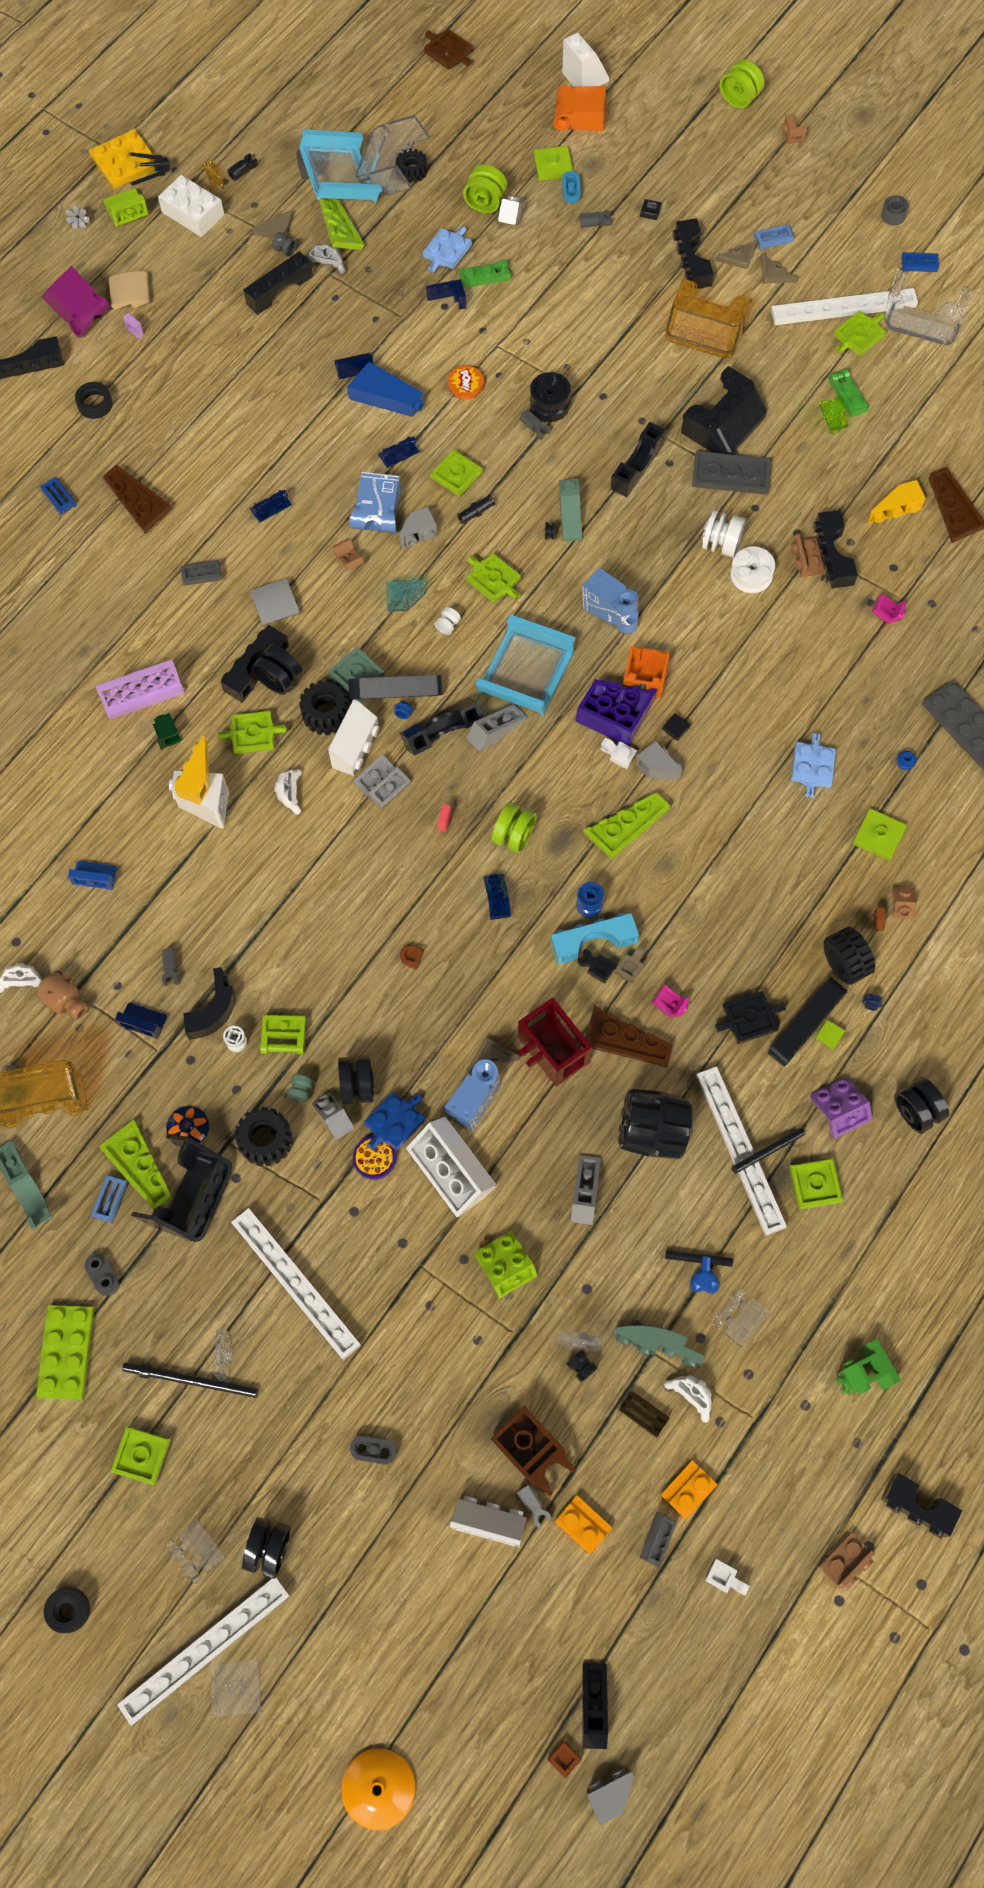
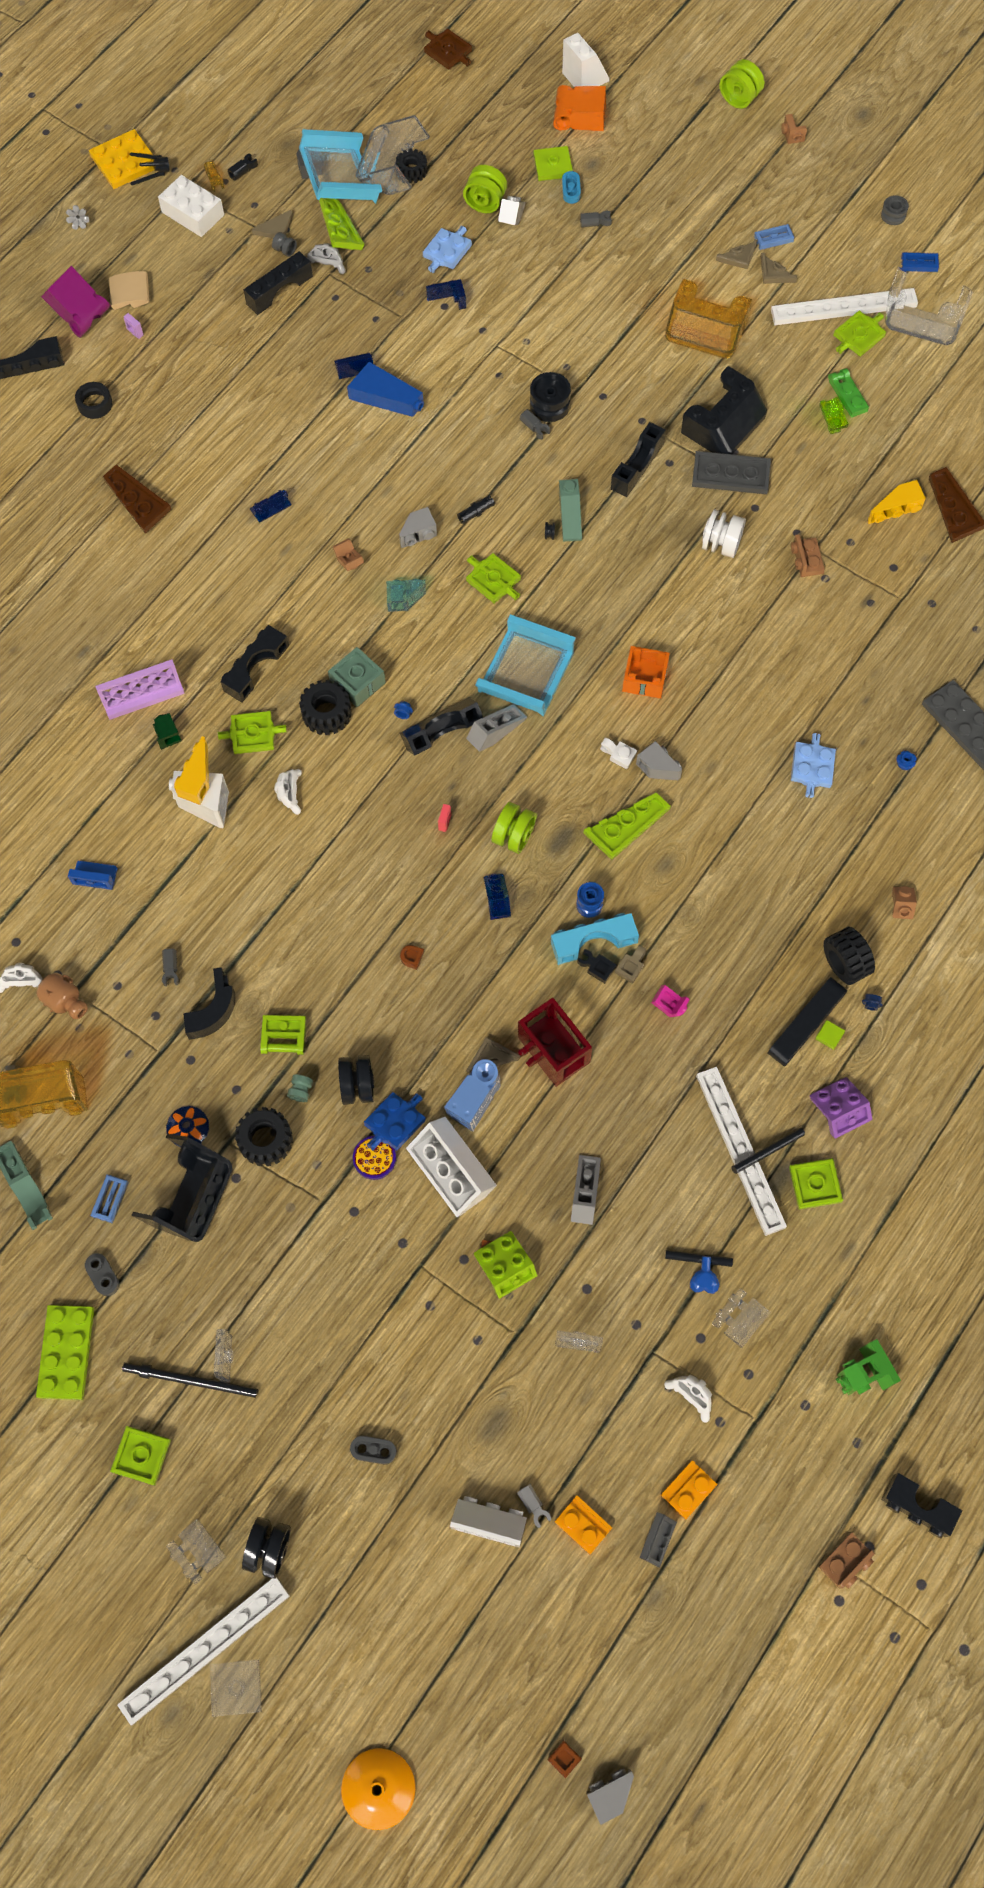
(53, 1606): black tyre -> none
(65, 506): blue tile -> none
(126, 206): lime bracket -> none
(134, 1161): lime wing -> none
(141, 1020): clear blue panel -> none
(201, 573): dark grey plate -> none
(237, 1043): white wheel -> none
(274, 602): light grey slope -> none
(277, 669): black wheel -> none
(296, 1284): white plate -> none
(333, 1115): light grey slope -> none
(353, 739): white slope -> none
(376, 503): medium blue piece -> none
(381, 781): light grey slope -> none
(395, 687): beam -> none
(399, 452): clear blue hinge -> none
(446, 622): white wheel -> none
(456, 473): lime plate -> none
(465, 382): tile -> none
(485, 274): bright green plate -> none
(537, 1455): reddish brown brick -> none
(581, 1365): black wheel -> none
(594, 1706): black slope -> none
(611, 601): medium blue piece -> none
(615, 709): dark purple wedge -> none
(626, 1040): reddish brown wing -> none
(650, 209): black tile -> none
(650, 1338): sand green slope -> none
(655, 1124): black wheel -> none
(660, 1425): dark brown tile -> none
(676, 727): black tile -> none
(697, 269): black arch -> none
(723, 1578): white plate -> none
(750, 1017): black plate -> none
(752, 569): white wheel -> none
(840, 569): black arch -> none
(879, 834): lime plate -> none
(879, 919): dark orange tile -> none
(888, 610): dark pink bracket -> none
(921, 1105): black wheel -> none

